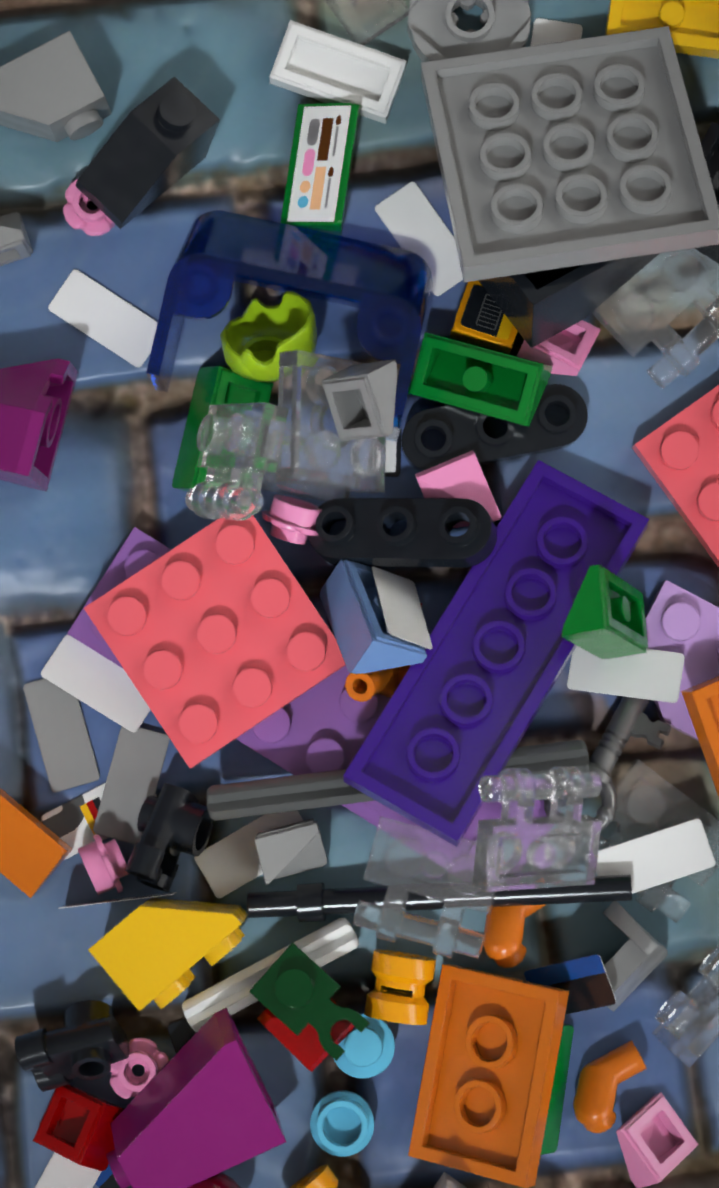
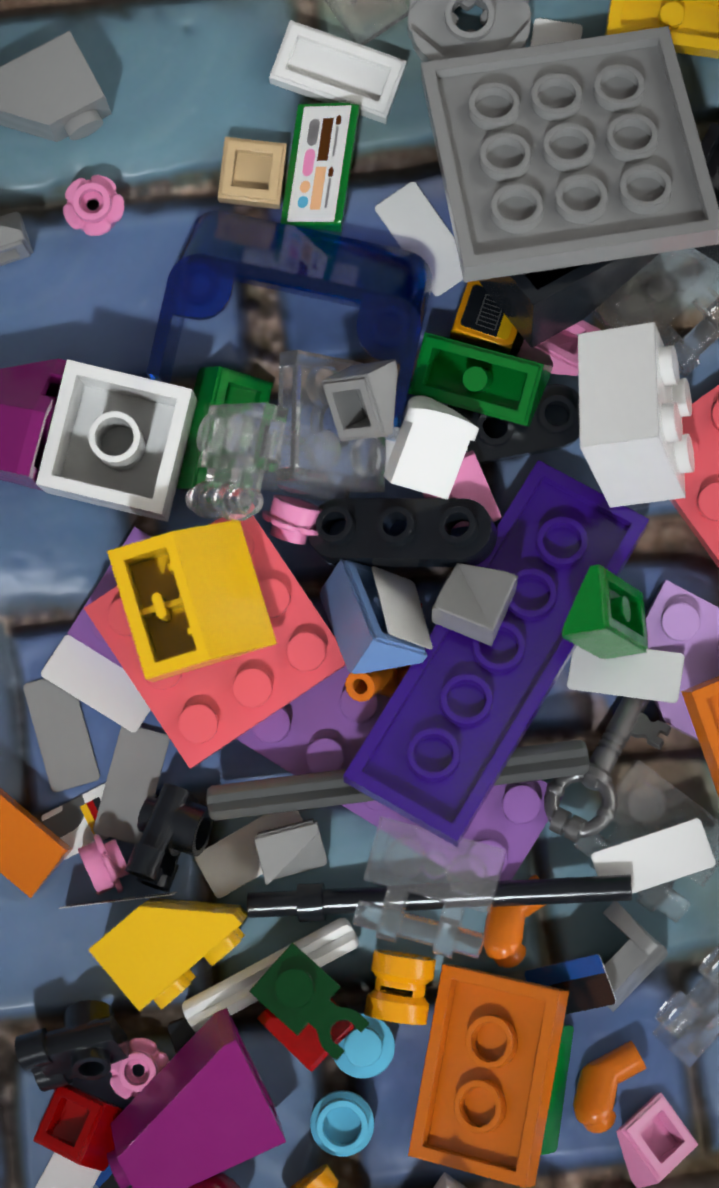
(105, 318): white sticker -> none
(117, 440): none -> white brick
(149, 152): black slope -> none
(191, 598): none -> yellow slope
(252, 173): none -> tan tile
(263, 331): lime hair -> none
(429, 447): none -> white tile
(475, 601): none -> light grey slope
(537, 850): clear plate -> none
(633, 415): none -> white brick

